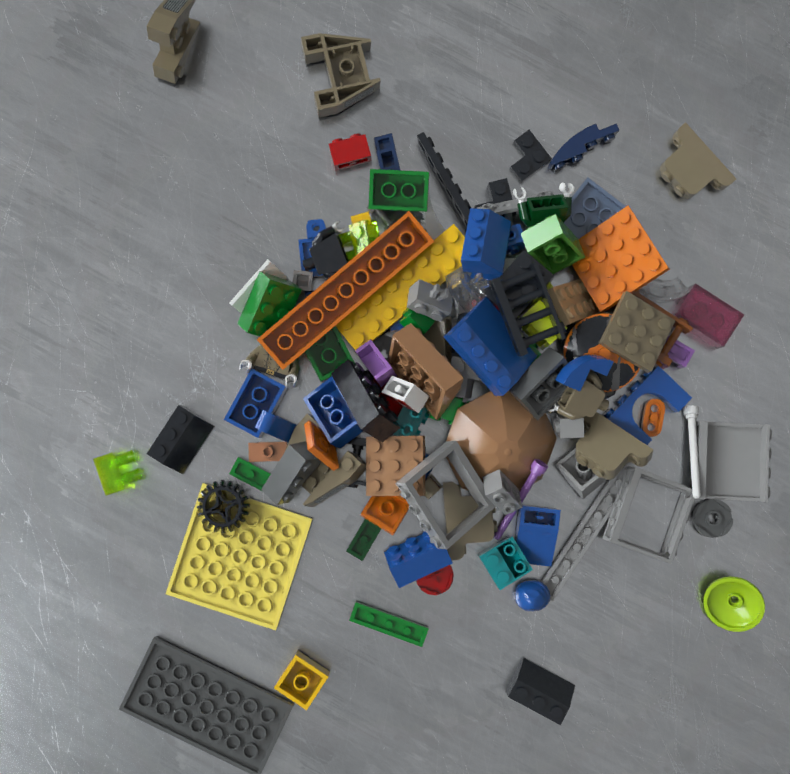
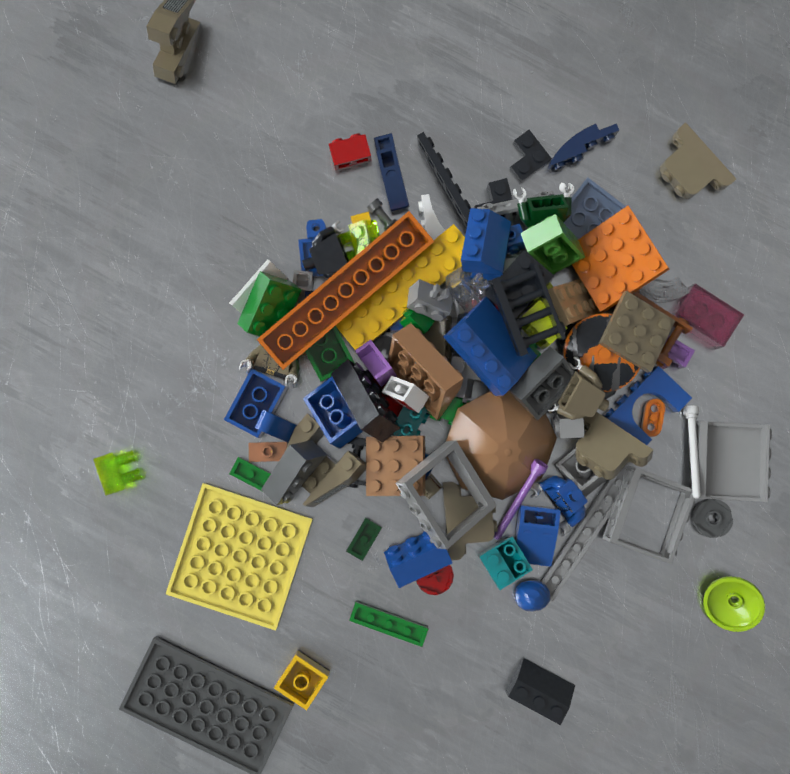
(180, 439): black slope -> none
(219, 498): black gear -> none
(320, 446): orange tile -> none
(345, 70): dark tan wedge -> none
(386, 512): orange tile -> none
(398, 190): green brick -> none
(502, 492): light grey brick -> none
(565, 497): none -> blue torso
(577, 370): blue brick -> none

